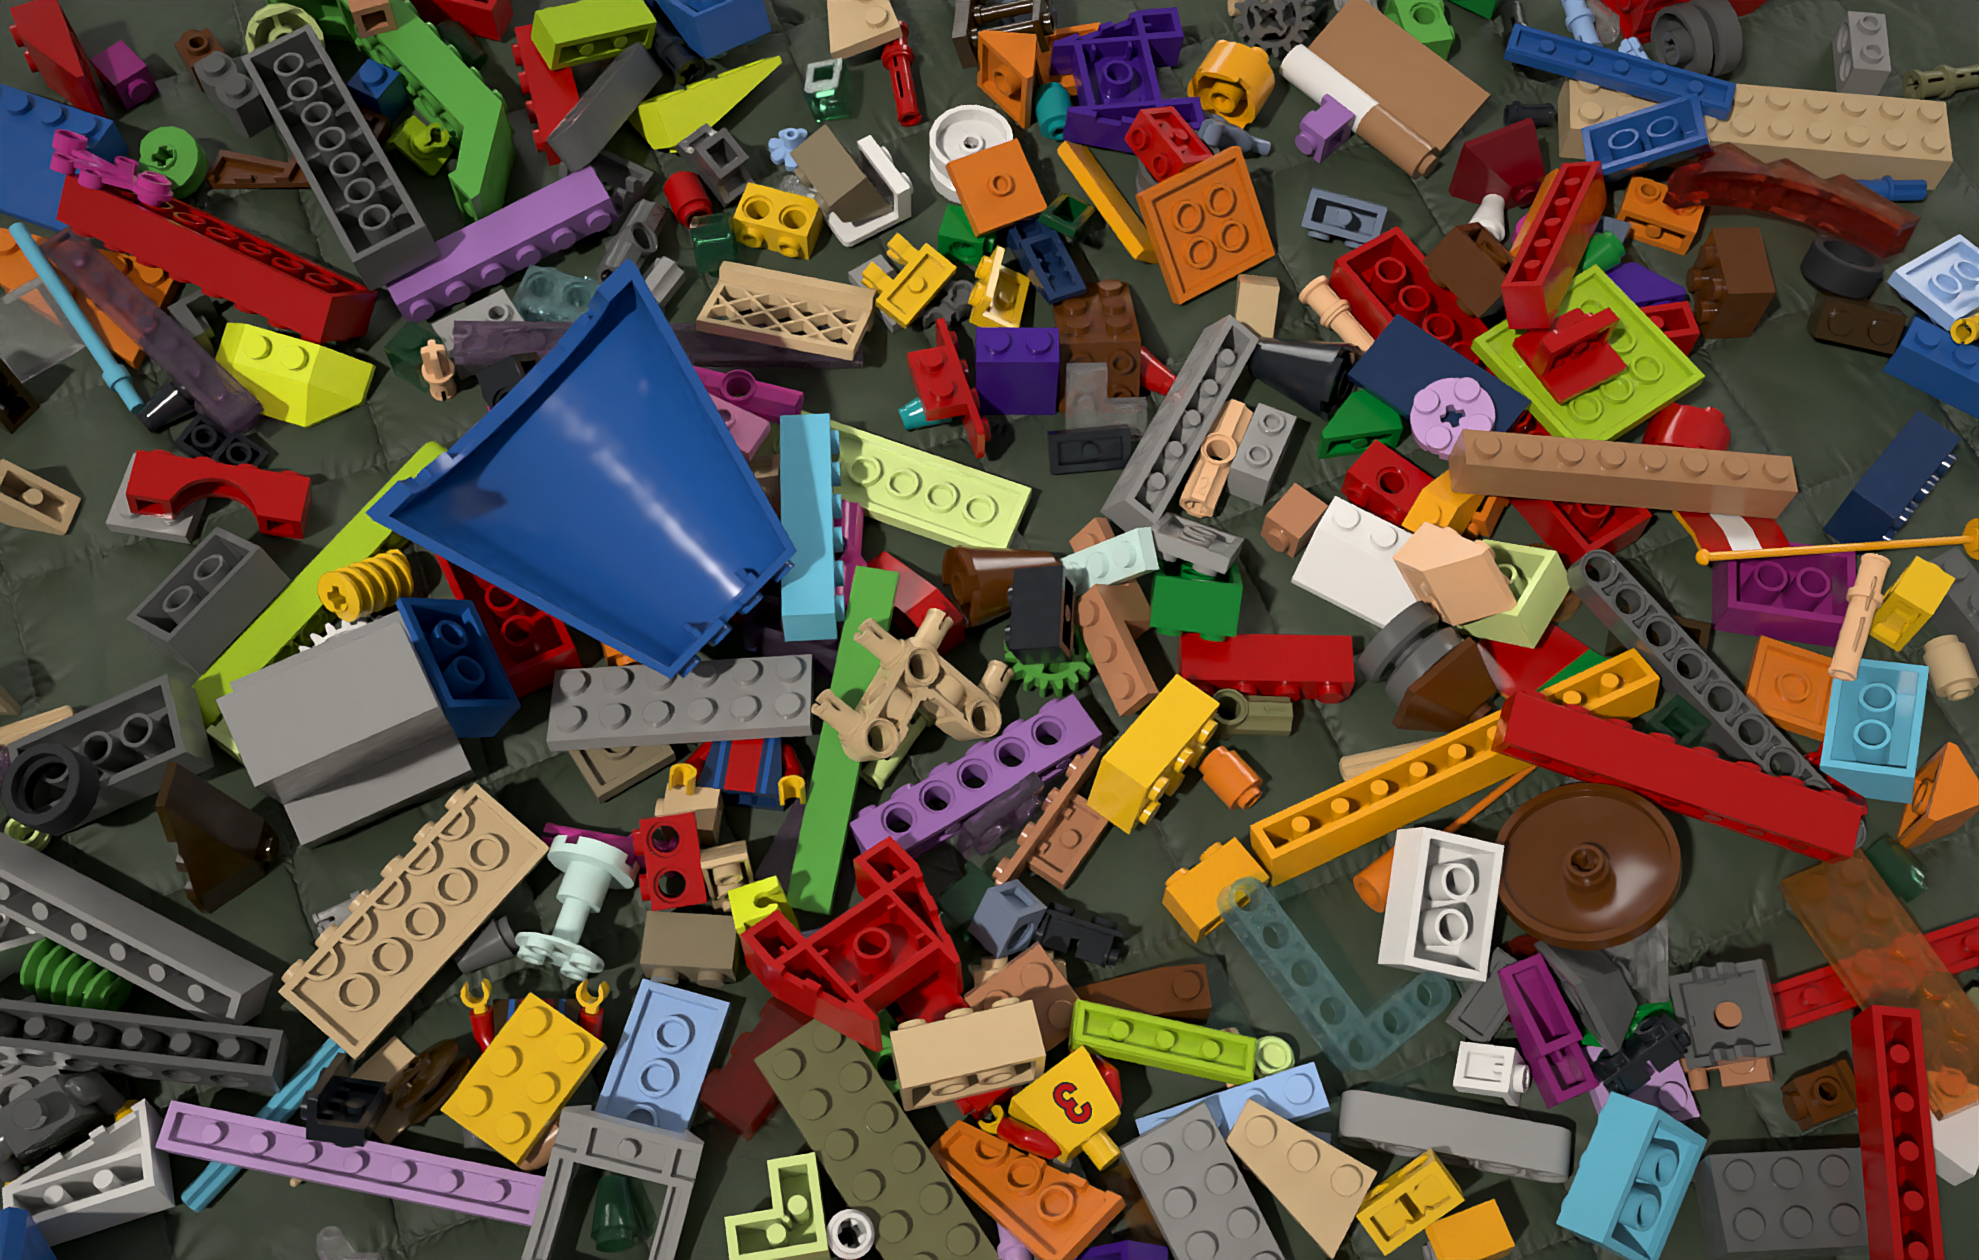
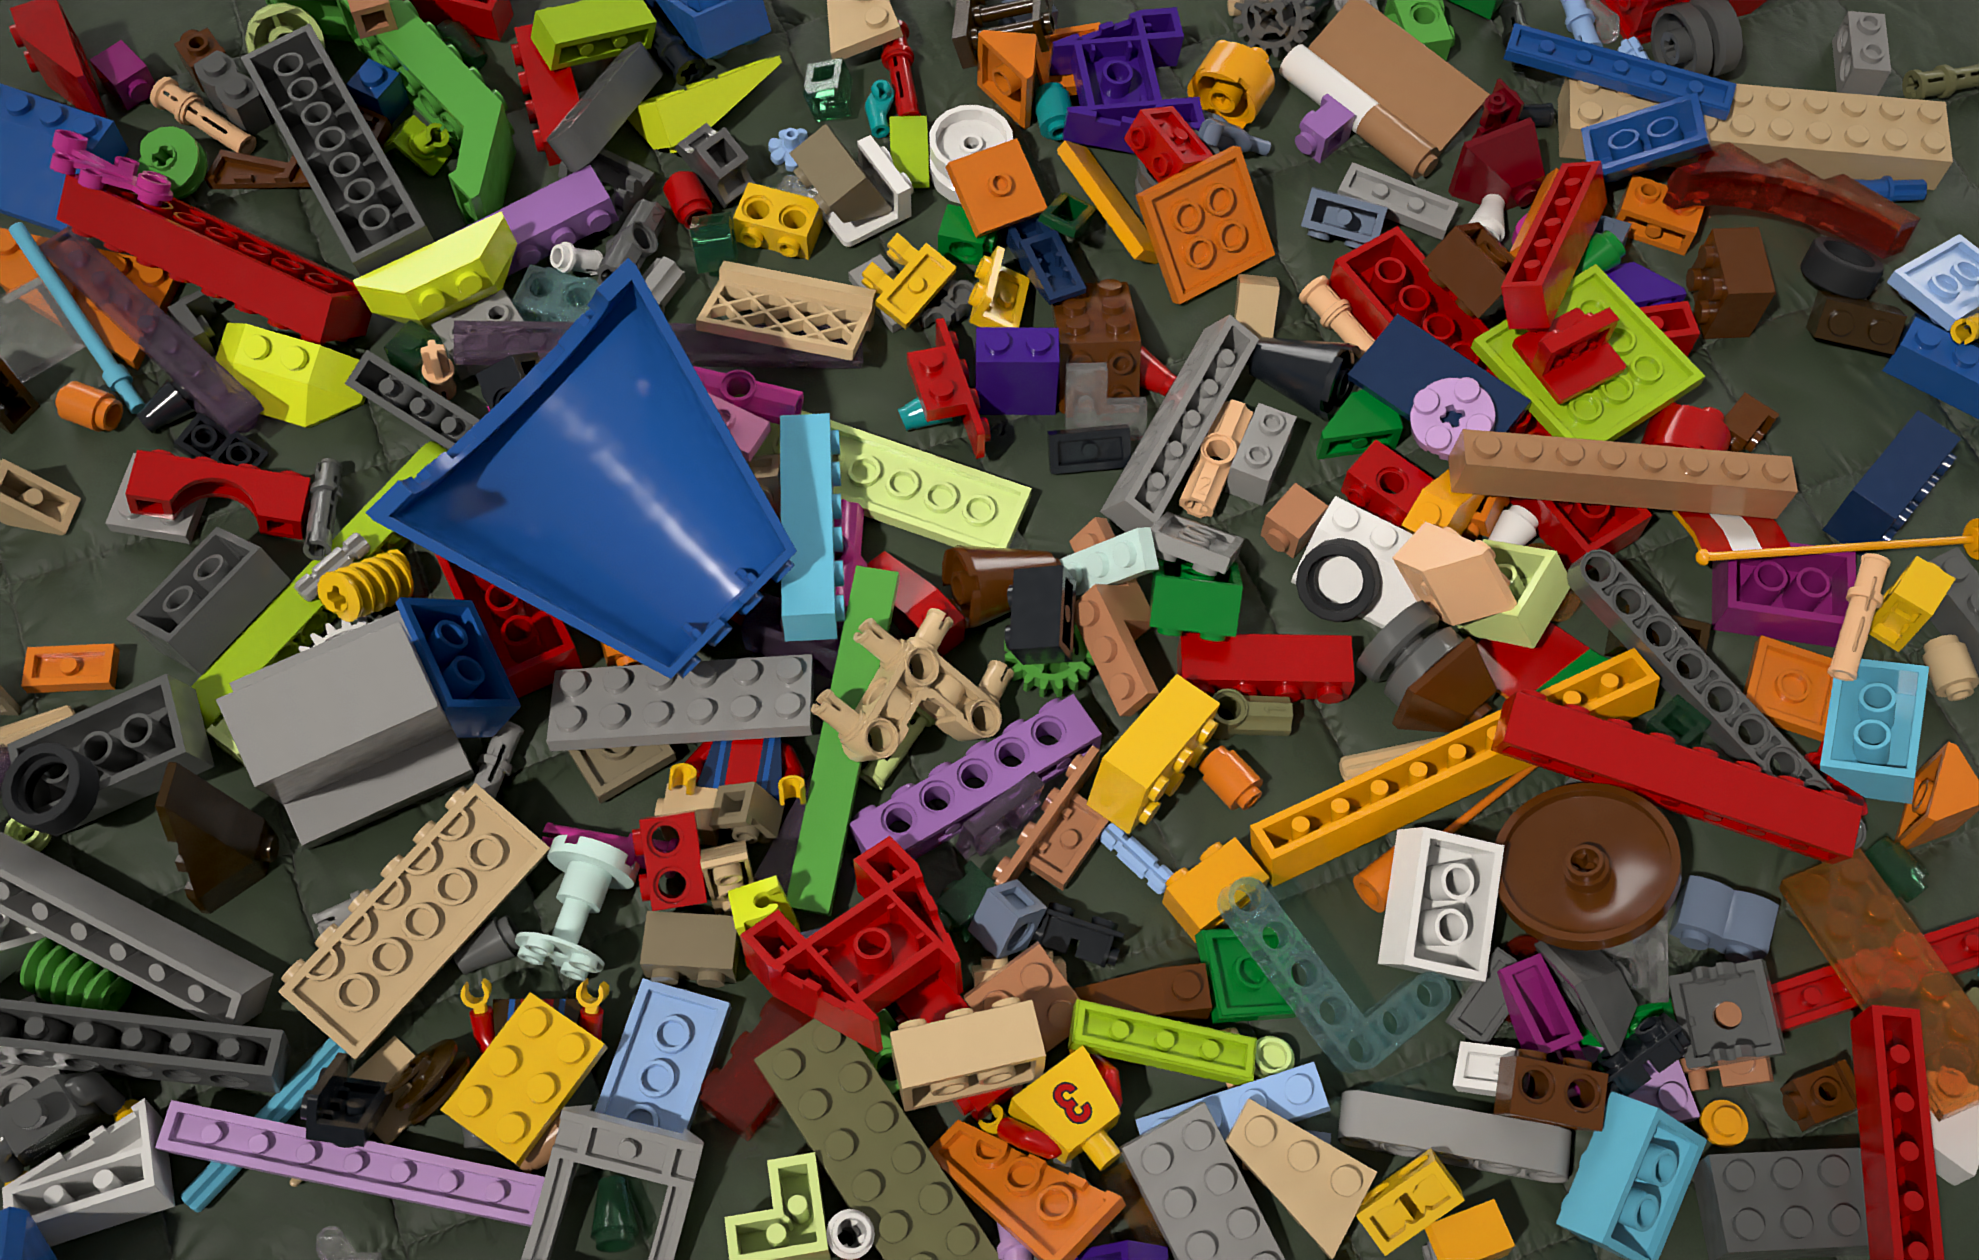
(70, 668): none -> orange plate
(88, 406): none -> orange brick
(178, 103): none -> light nougat pin
(324, 497): none -> dark grey pin
(353, 548): none -> light grey axle
(410, 400): none -> dark grey brick
(442, 274): none -> neon yellow wedge
(506, 741): none -> light grey pin
(569, 258): none -> white pin
(747, 812): none -> dark tan brick
(878, 106): none -> teal arm
(910, 148): none -> lime slope
(1136, 857): none -> light blue axle
(1236, 981): none -> green tile
(1319, 605): none -> black tyre
(1405, 202): none -> light grey plate
(1500, 109): none -> dark red hinge
(1515, 526): none -> white cone
(1550, 1099): none -> reddish brown brick
(1723, 919): none -> sand blue brick
(1723, 1123): none -> light orange plate
(1748, 423): none -> reddish brown brick

